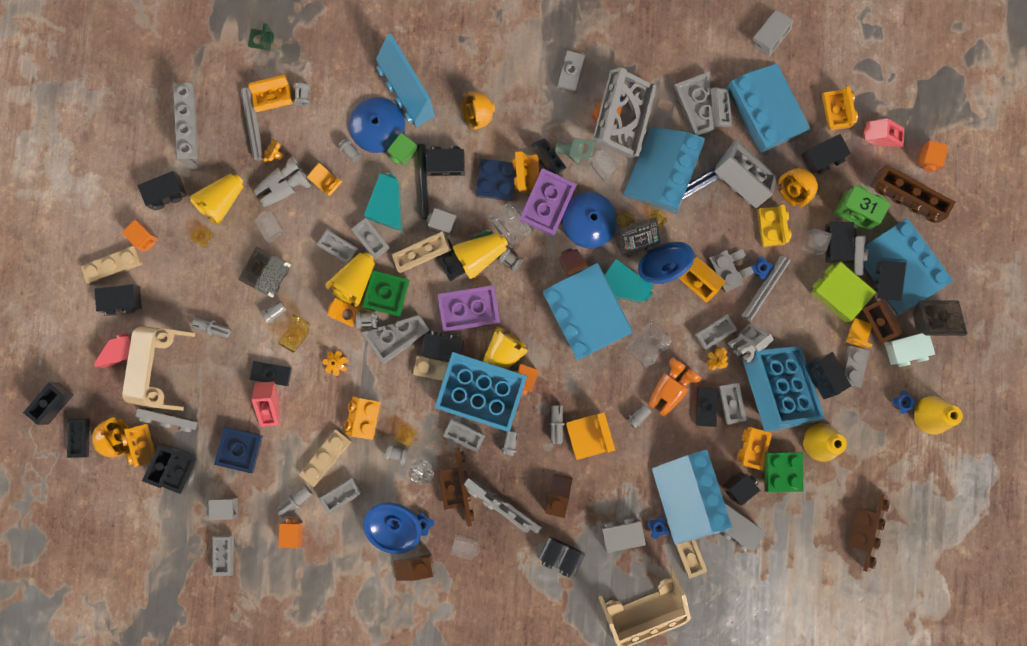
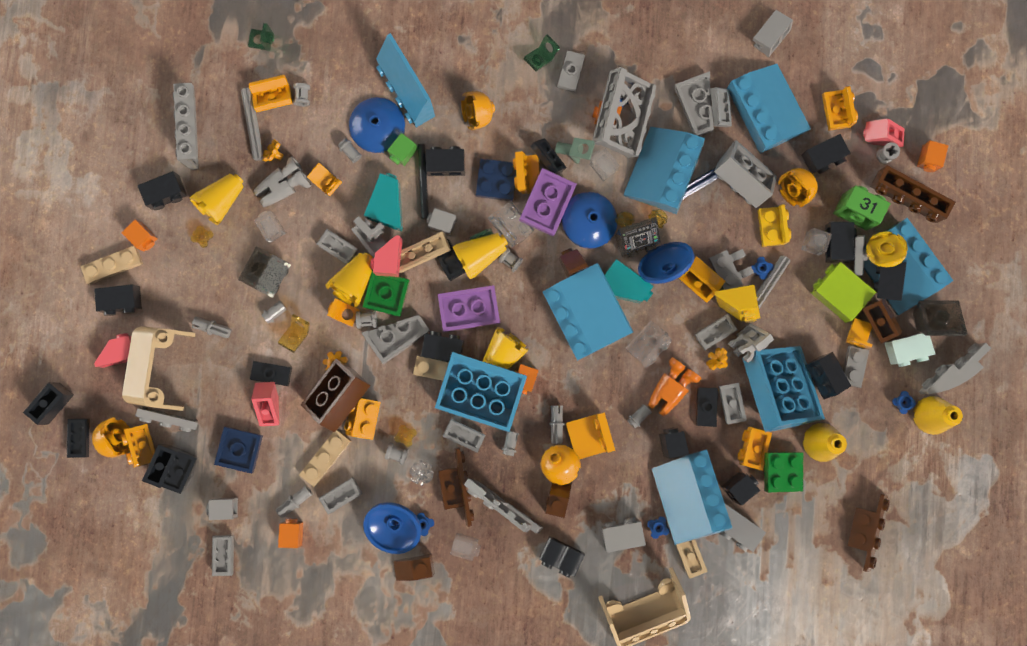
(335, 395): none -> reddish brown brick
(365, 226): none -> light grey bracket
(388, 258): none -> coral slope
(541, 56): none -> clear green bracket
(560, 464): none -> light orange cylinder
(673, 443): none -> black brick
(740, 303): none -> yellow slope
(884, 153): none -> light grey bush
(886, 249): none -> yellow tile
(955, 374): none -> light grey slope

